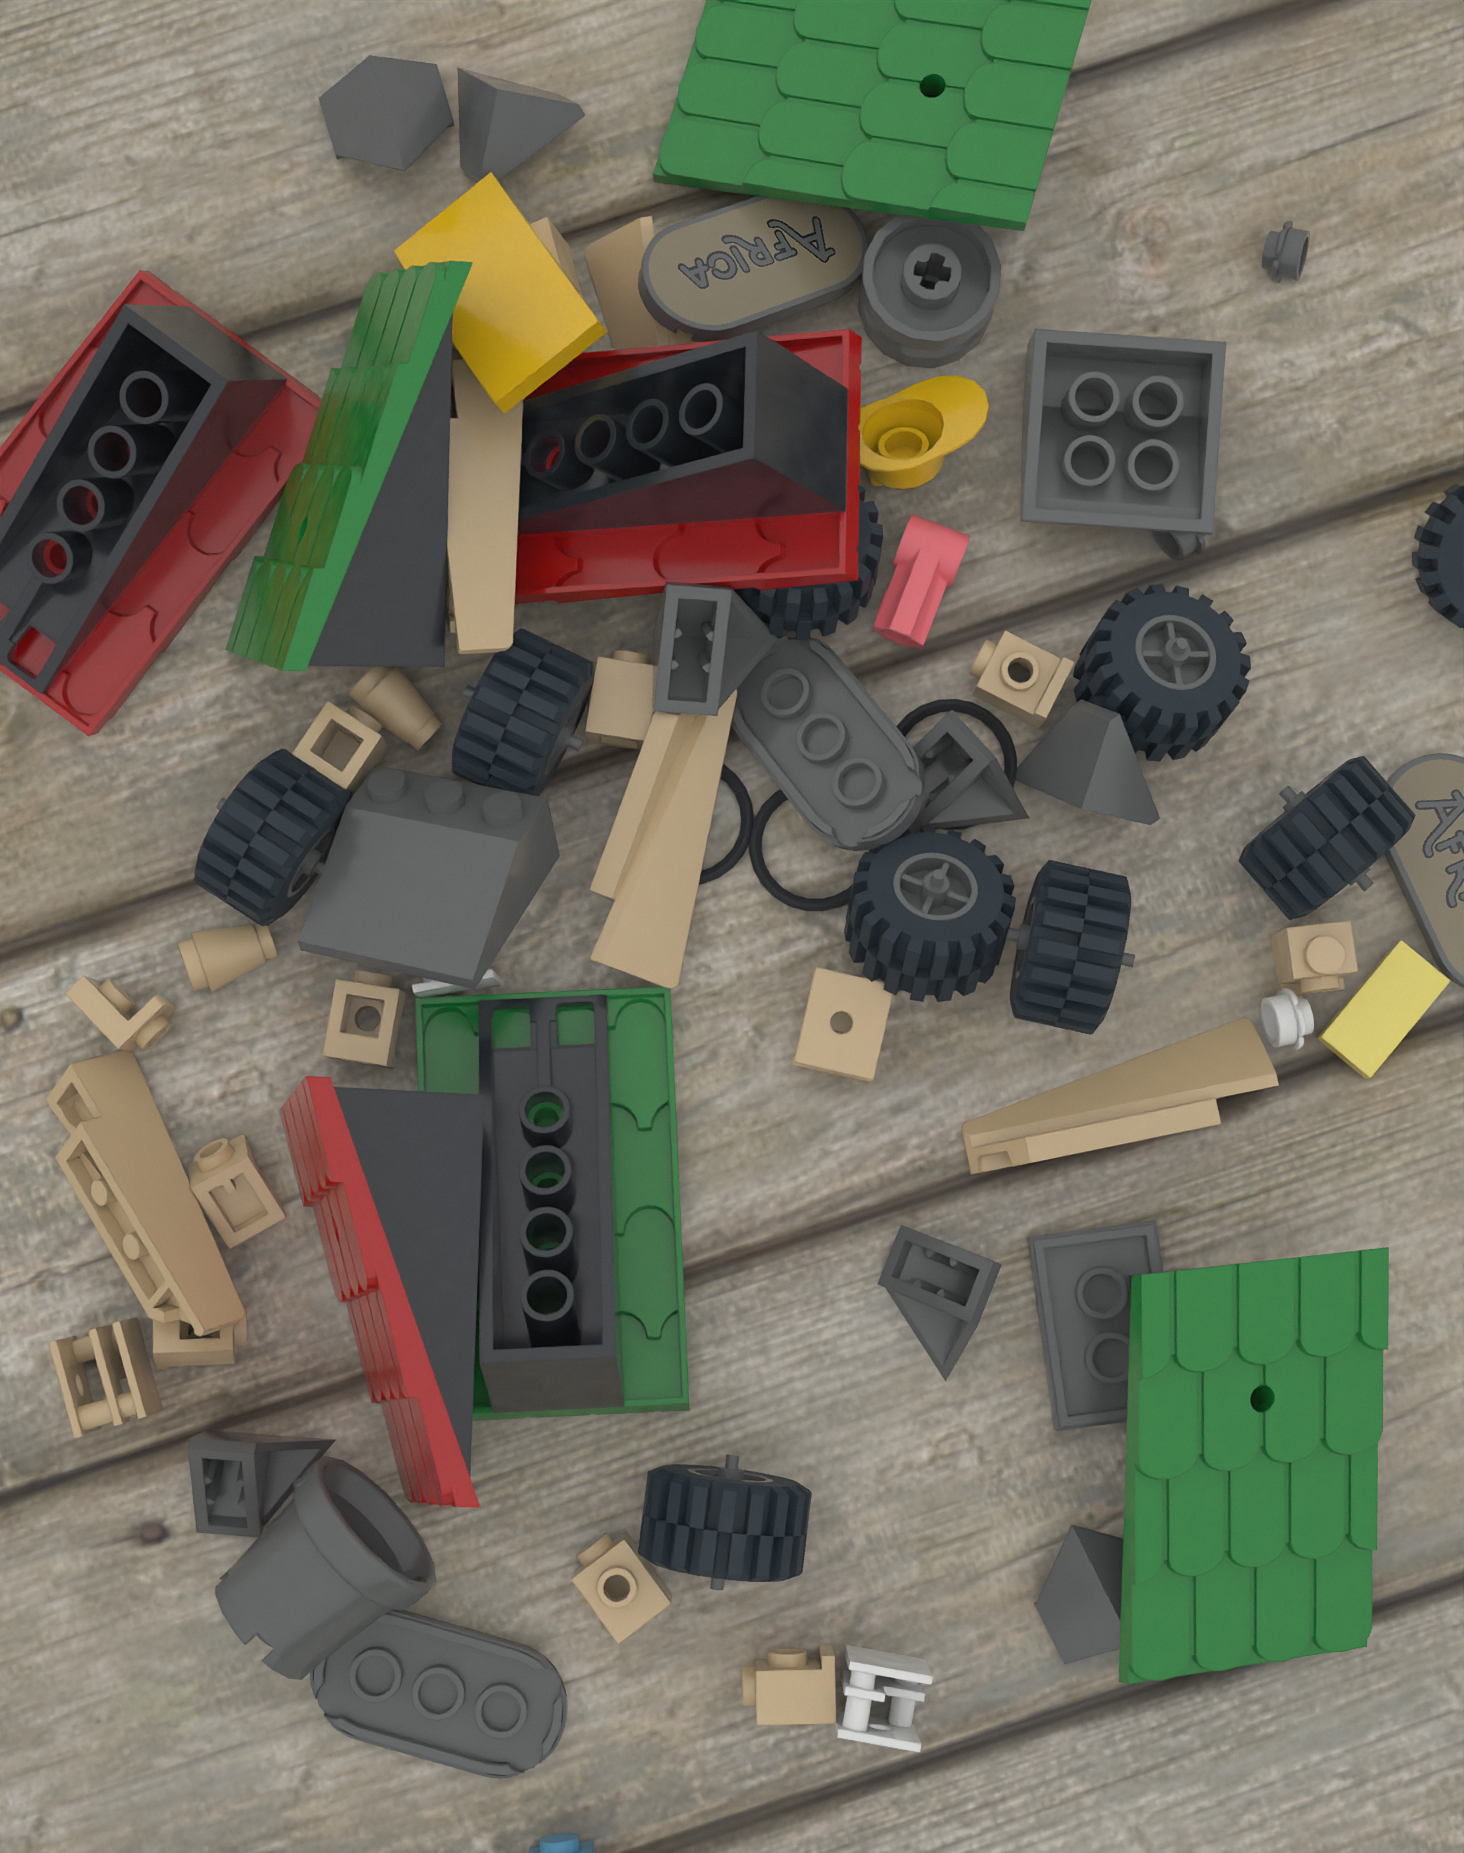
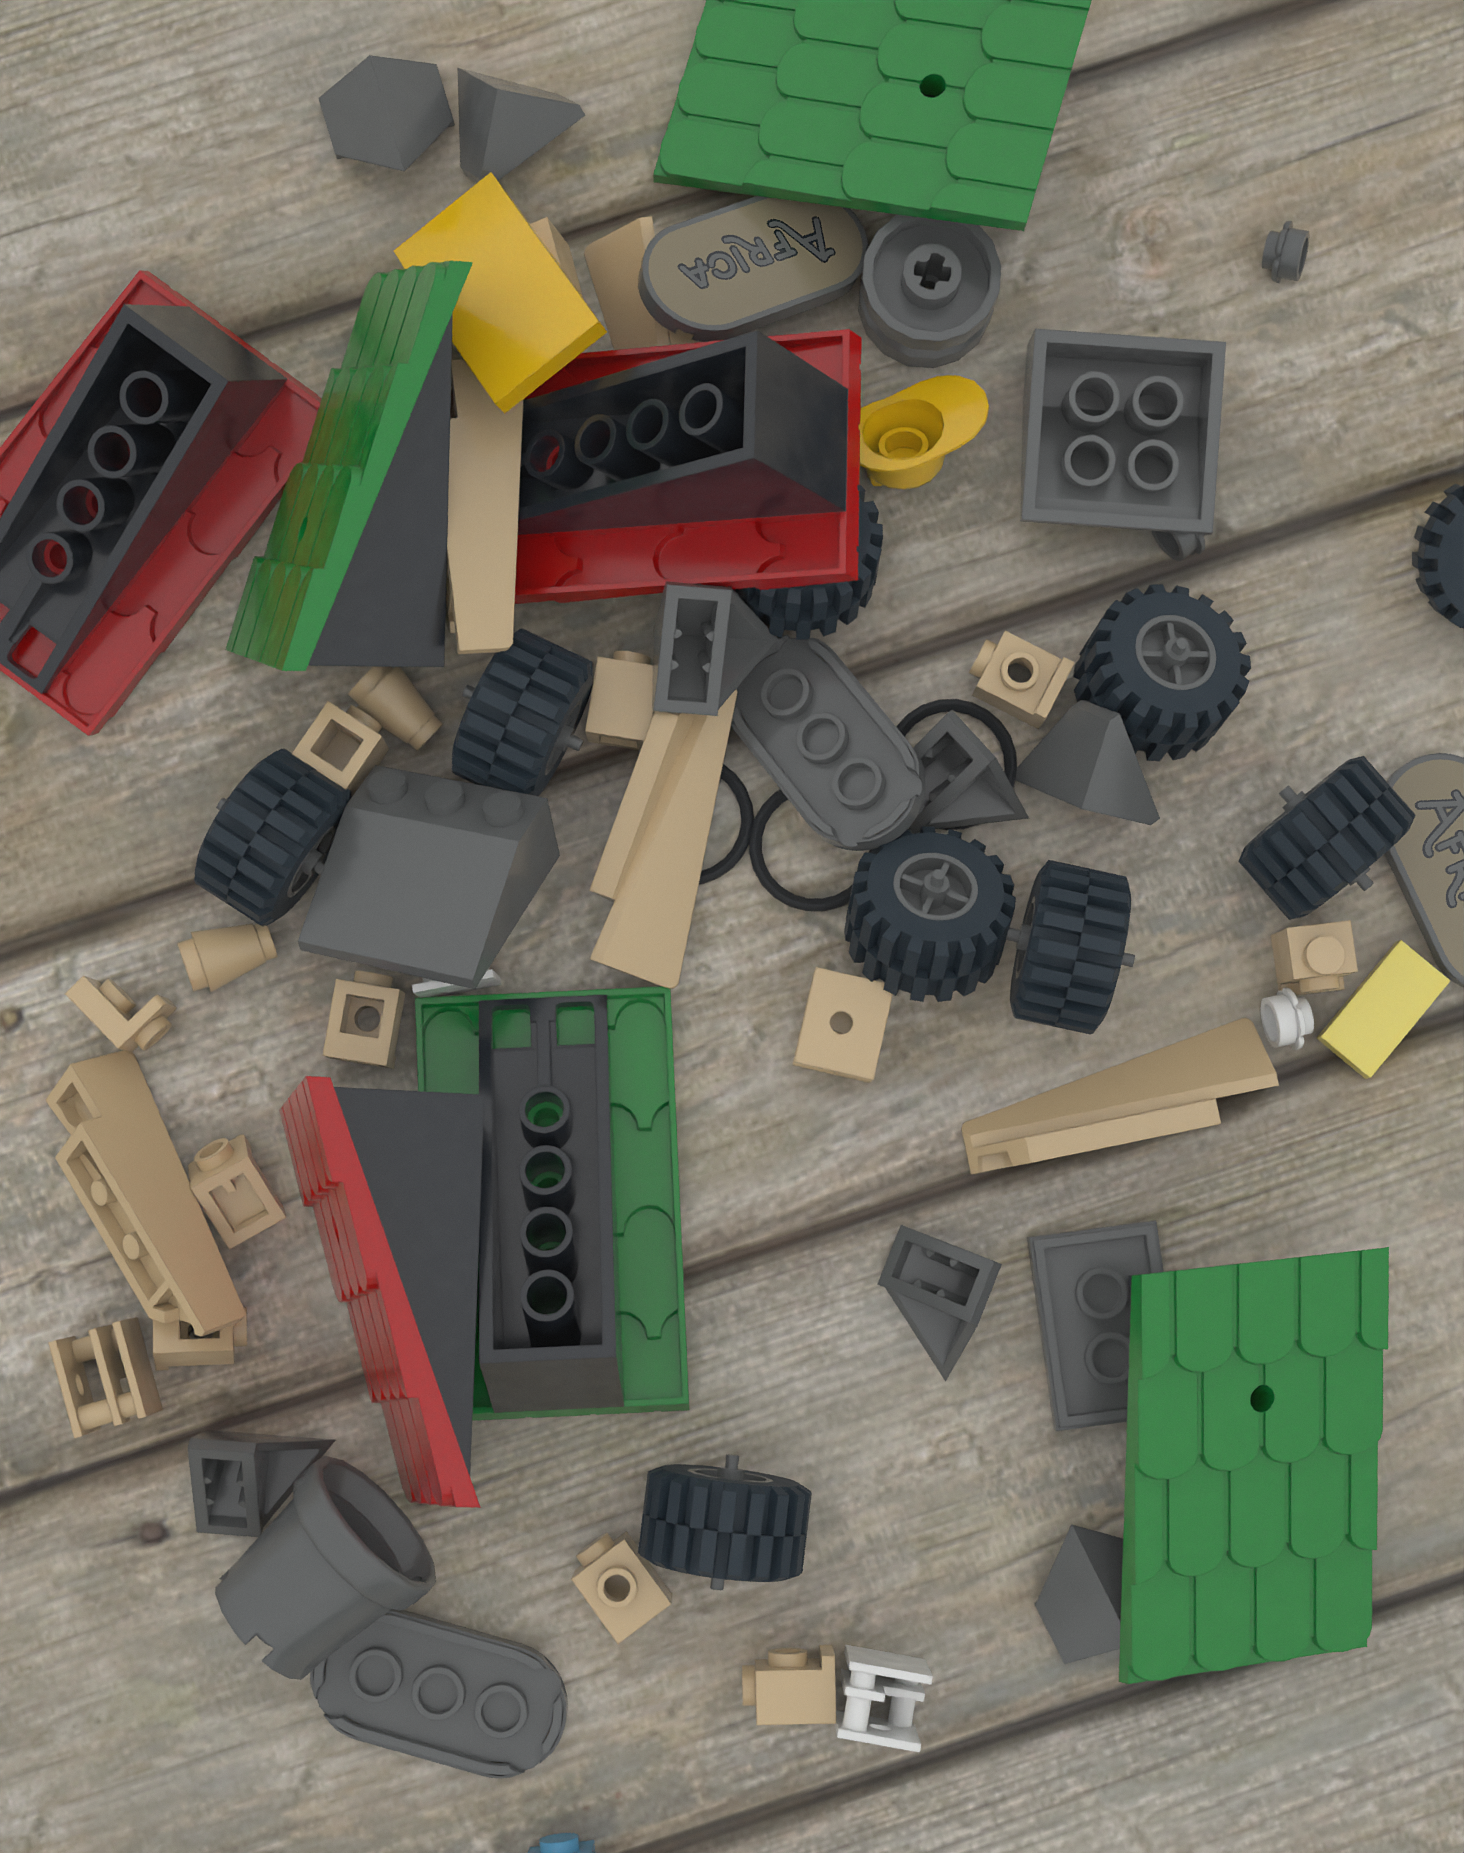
(924, 568): coral piece -> none

